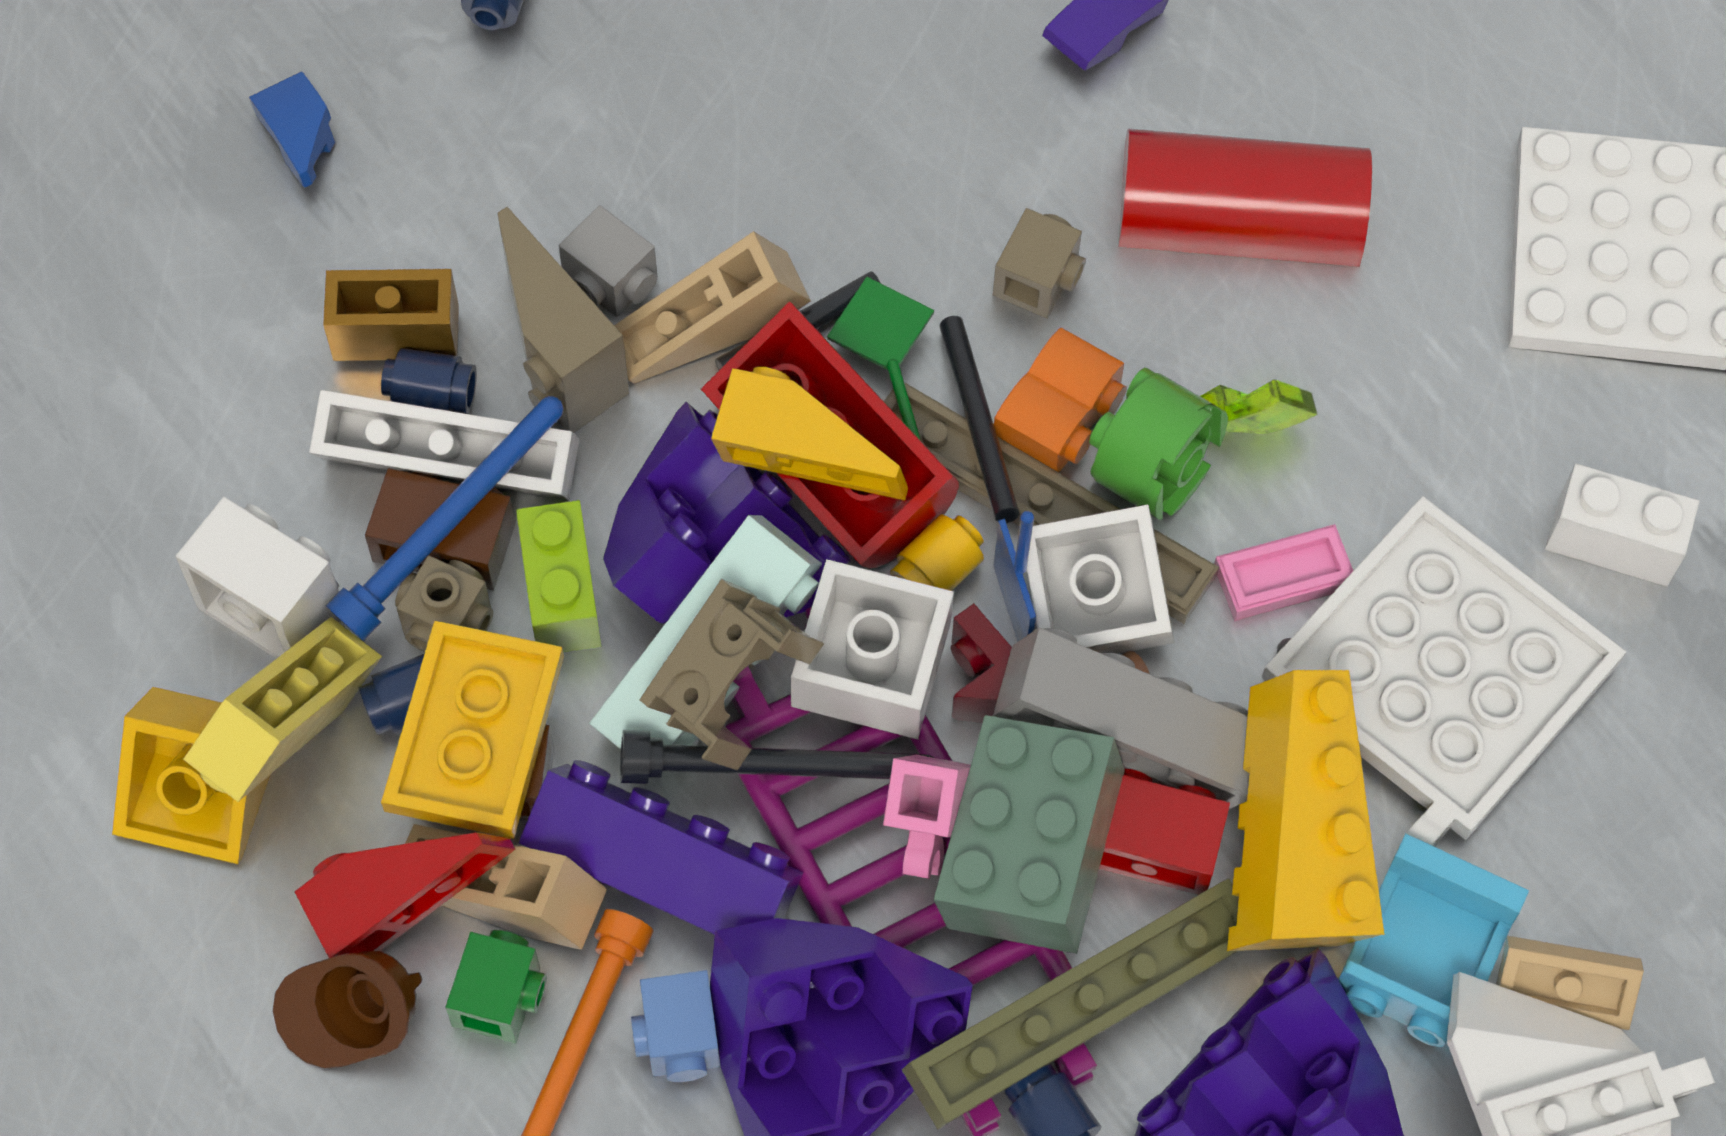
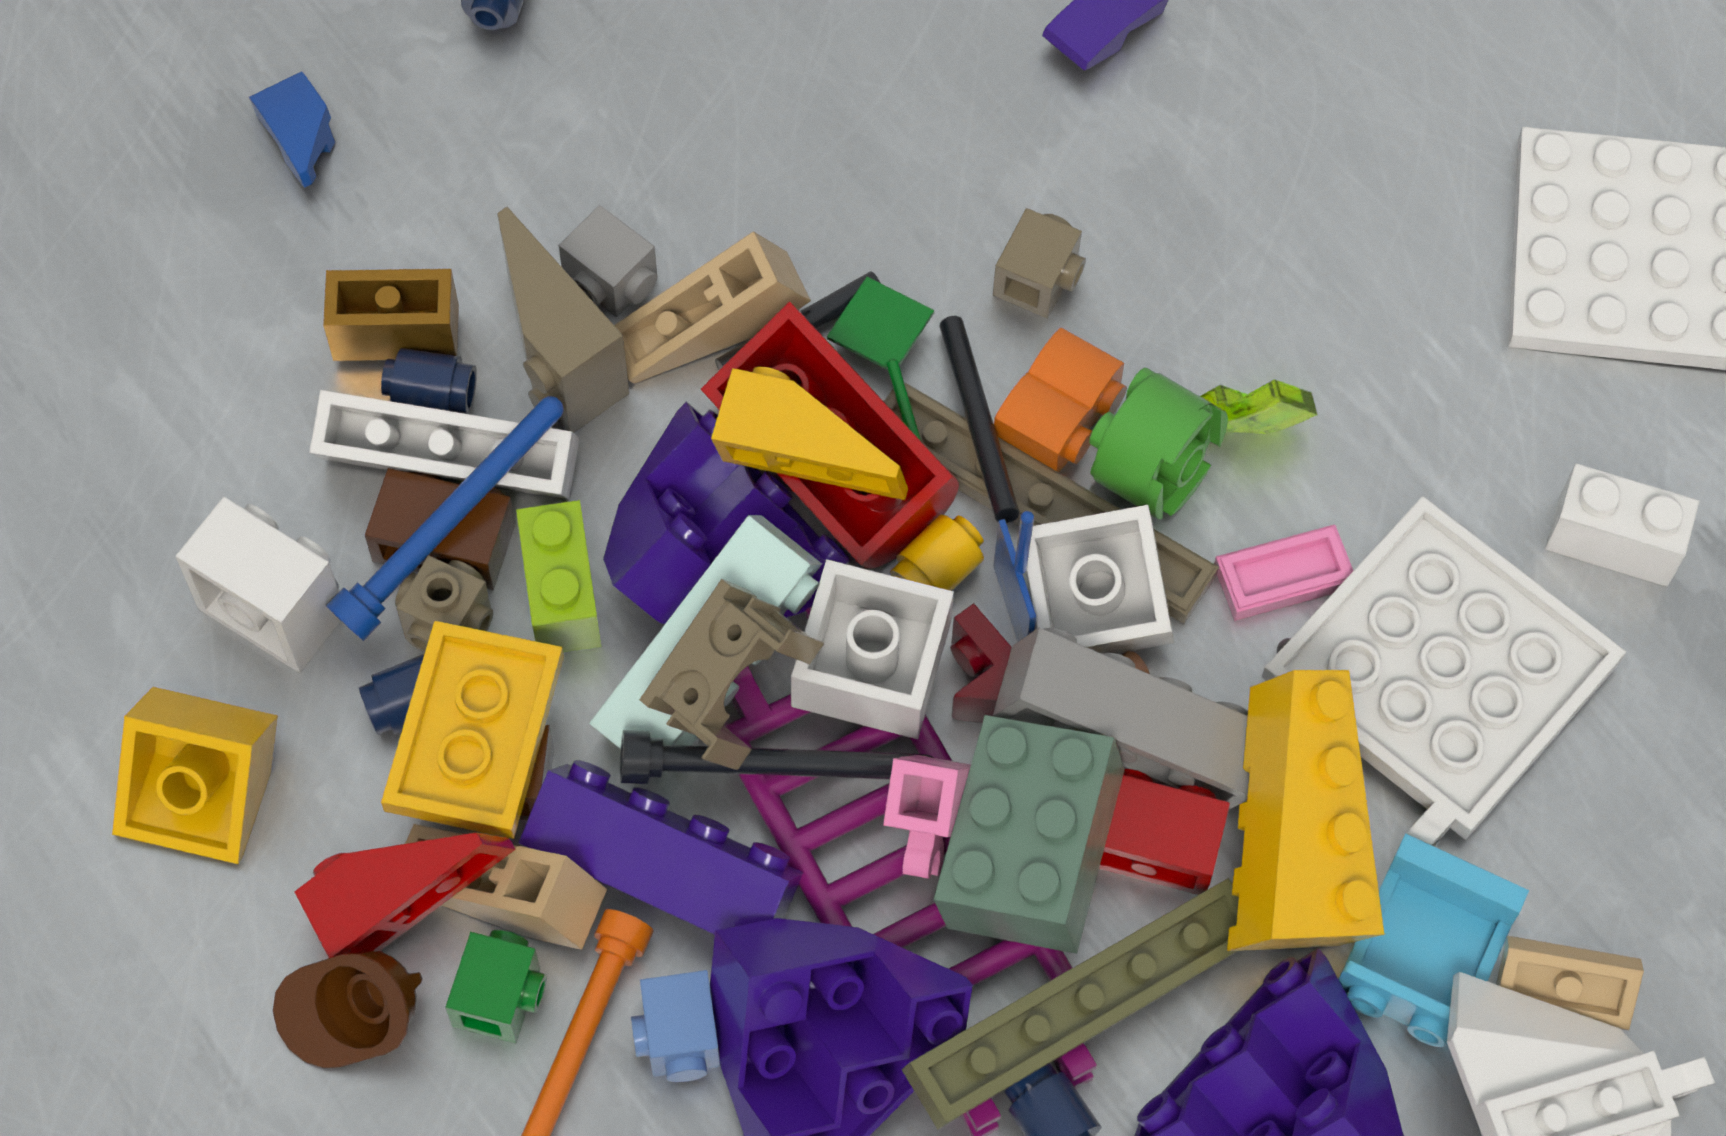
(281, 709): light yellow brick -> none
(1245, 197): red brick -> none

